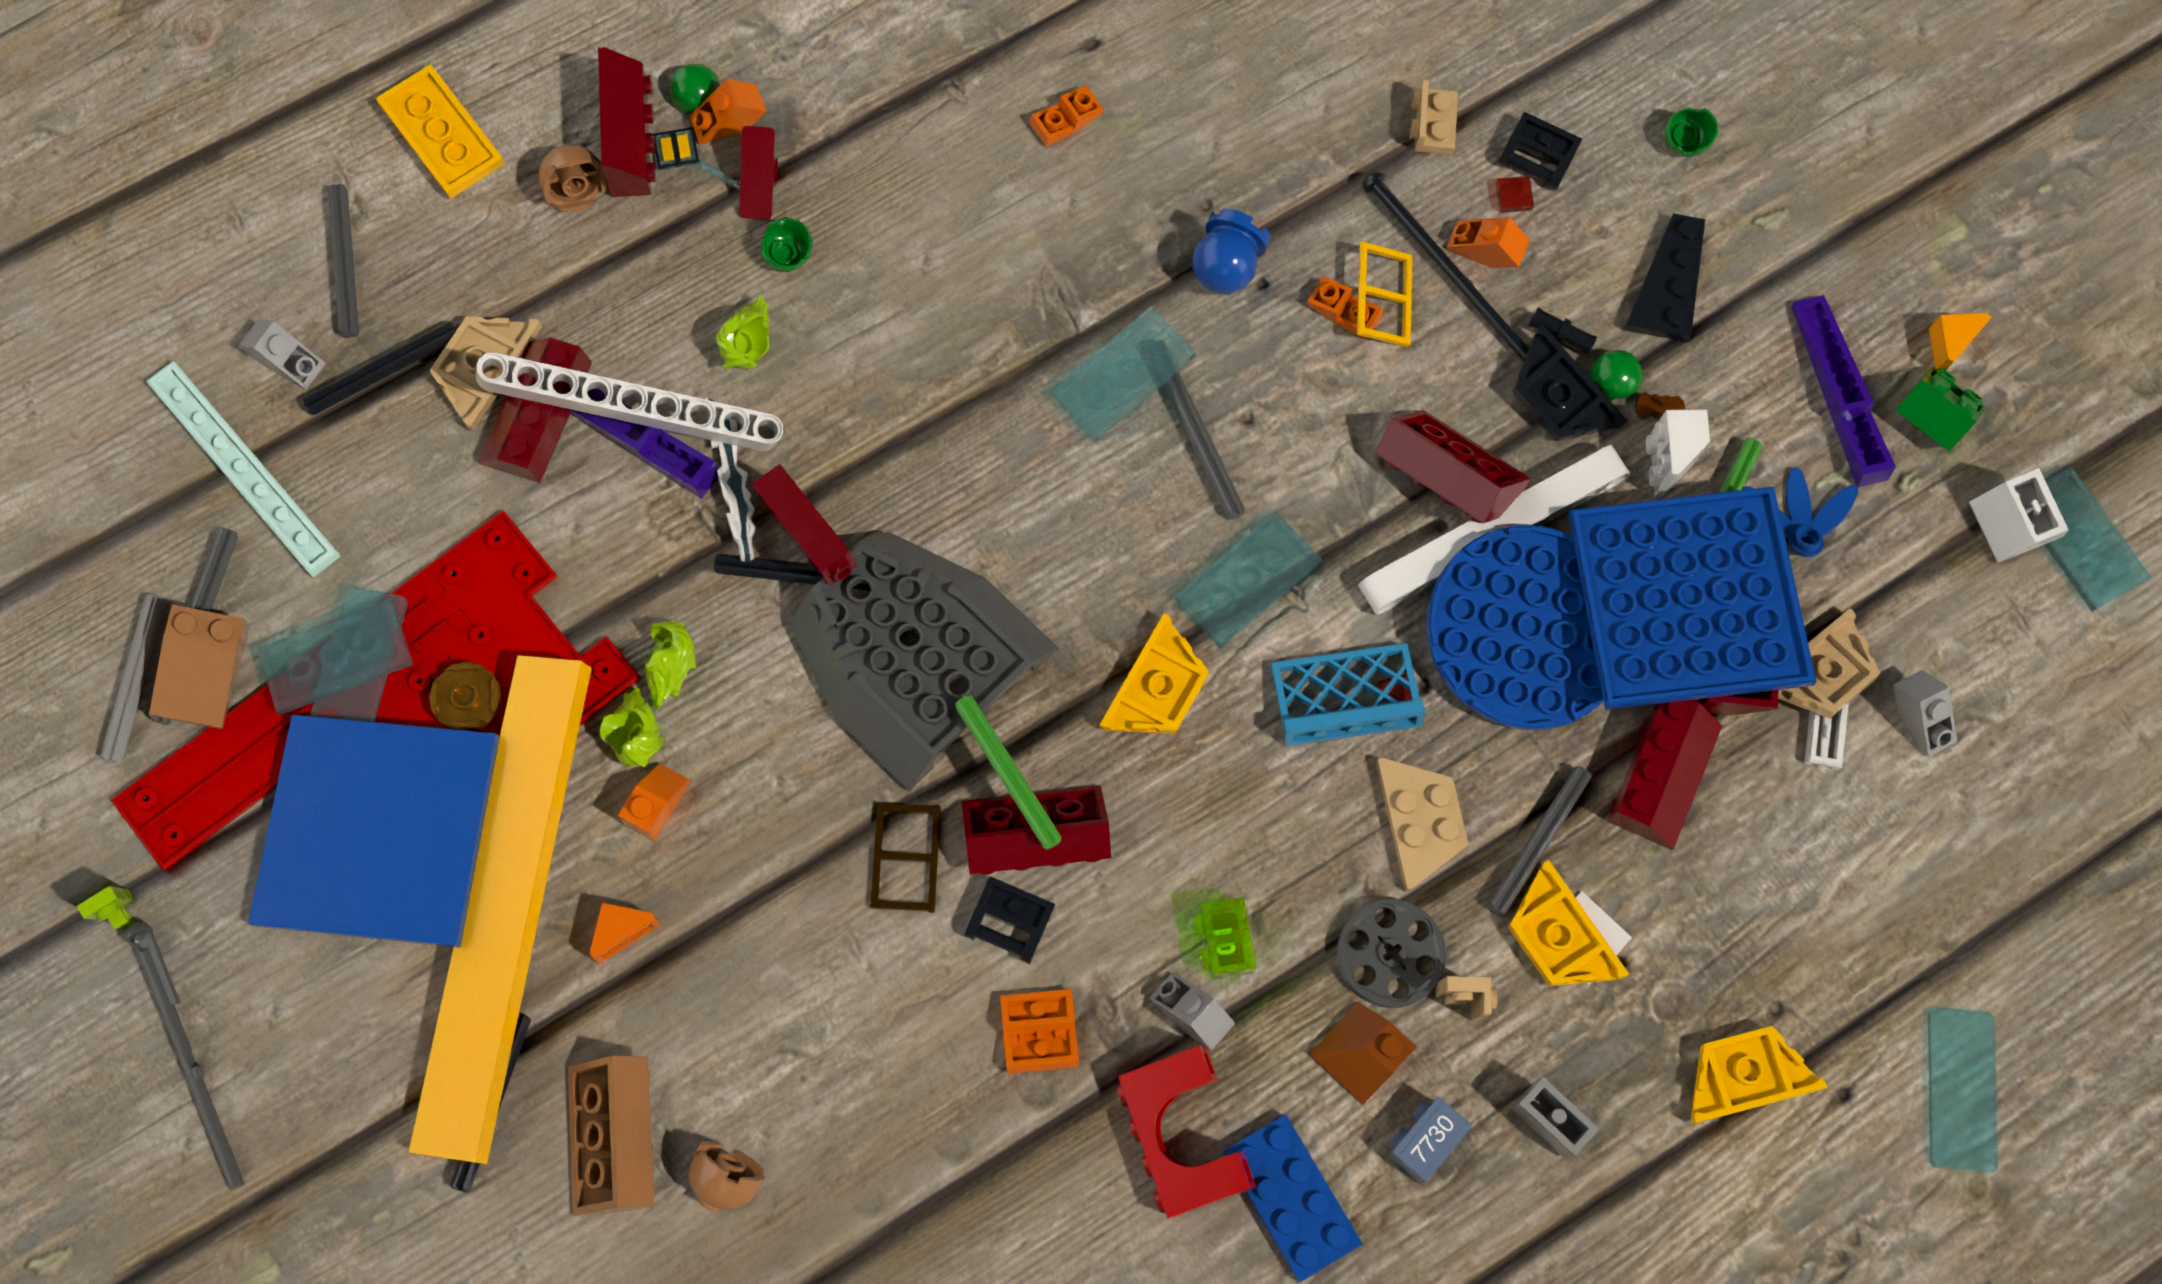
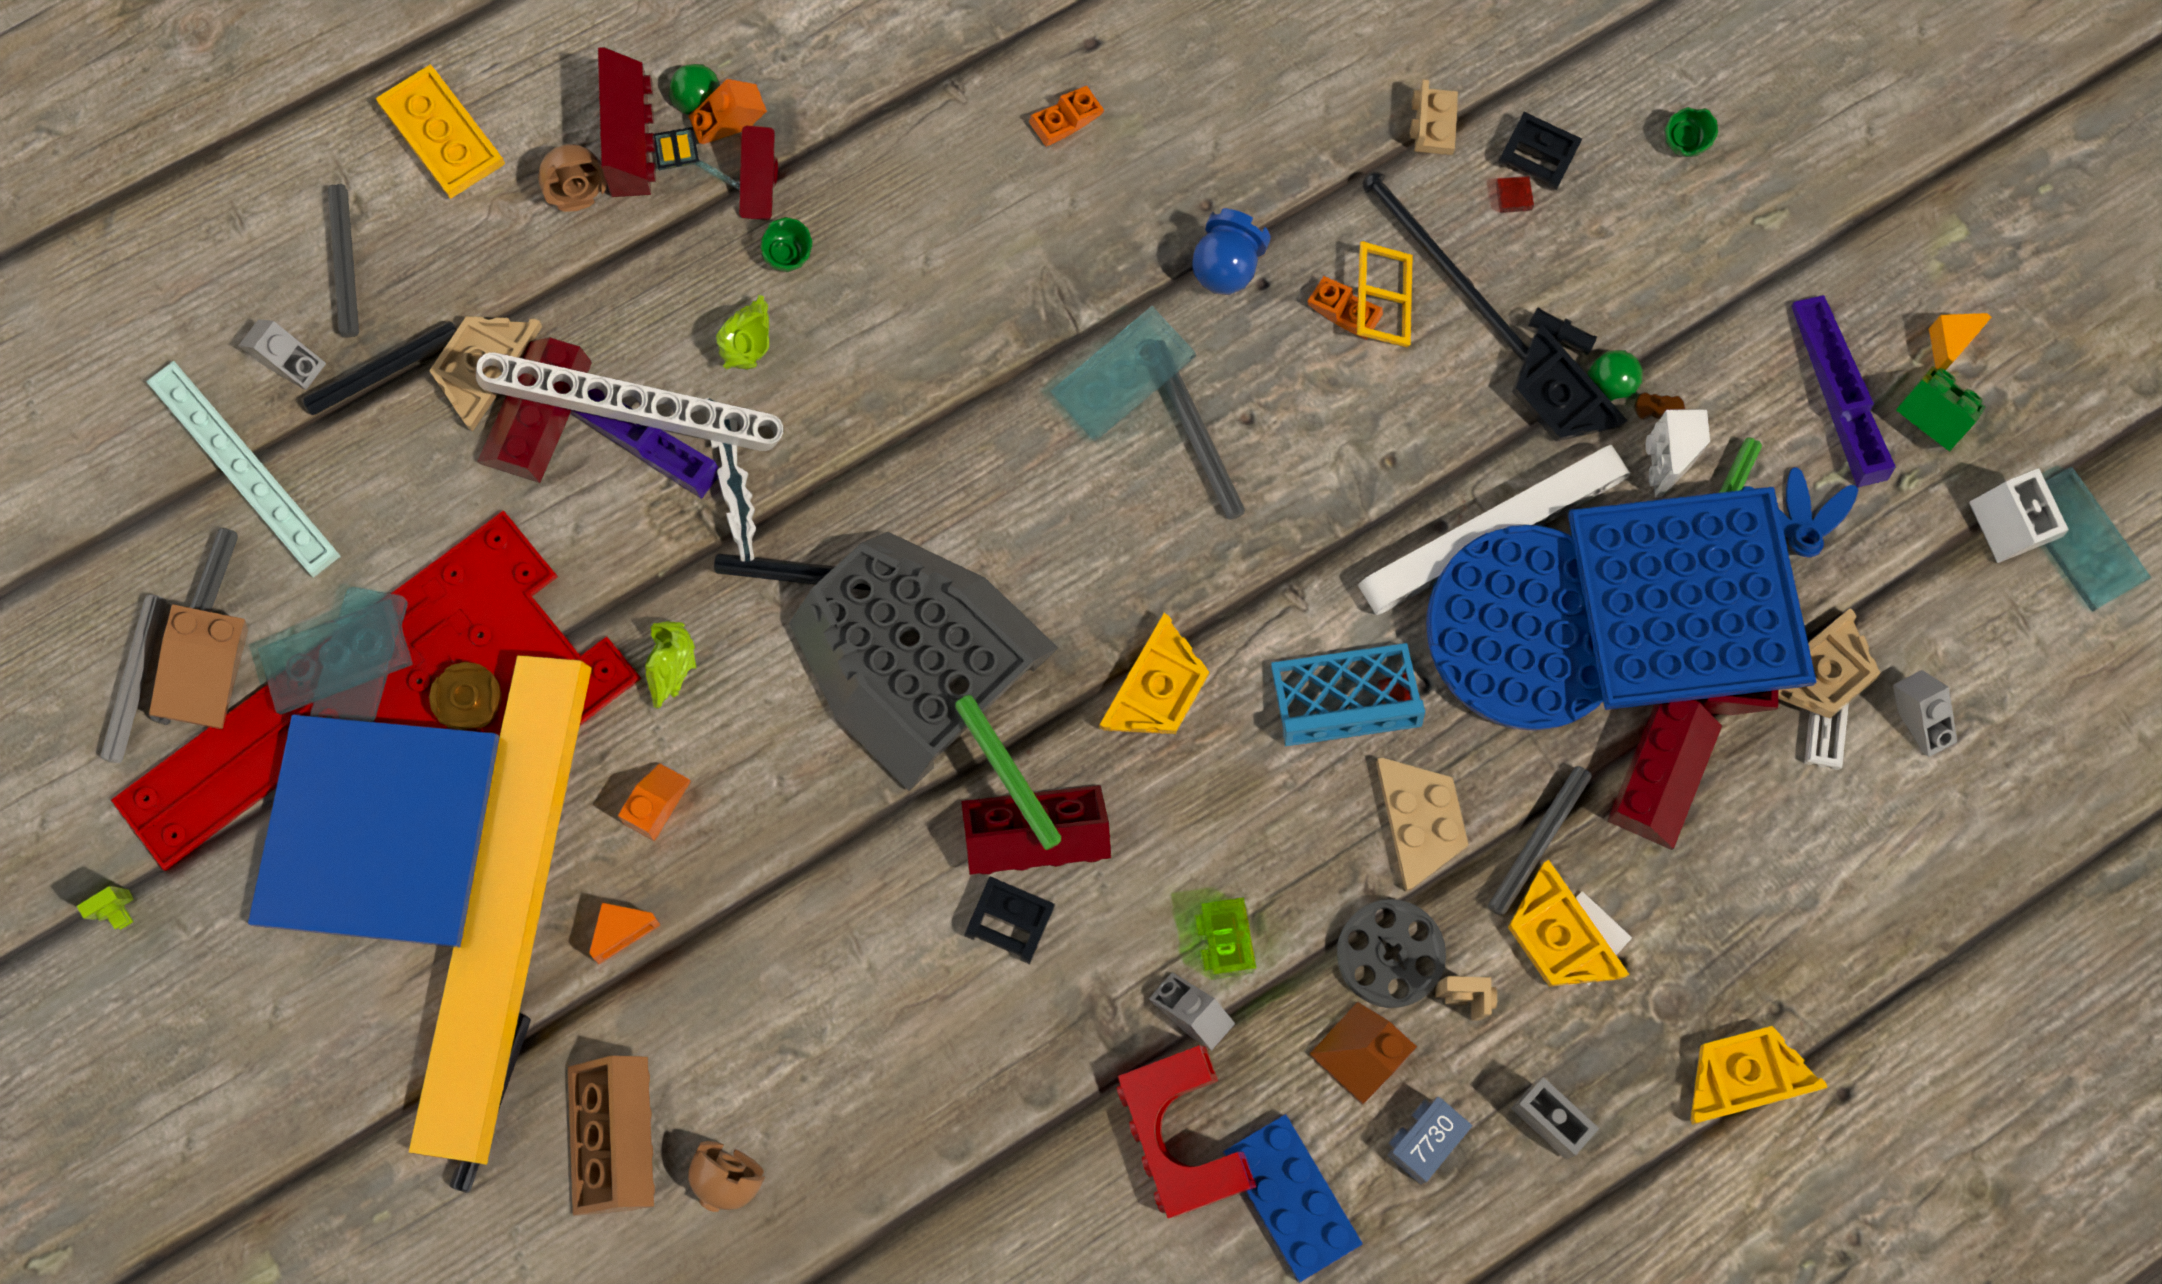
(166, 997): dark grey bar -> none
(632, 731): lime hair -> none
(804, 525): dark red slope -> none
(910, 857): dark brown window -> none
(1039, 1031): orange slope -> none
(1248, 579): clear light blue tile -> none
(1451, 466): dark red slope -> none
(1489, 241): orange slope -> none
(1670, 286): black wing -> none
(1962, 1090): clear light blue piece -> none

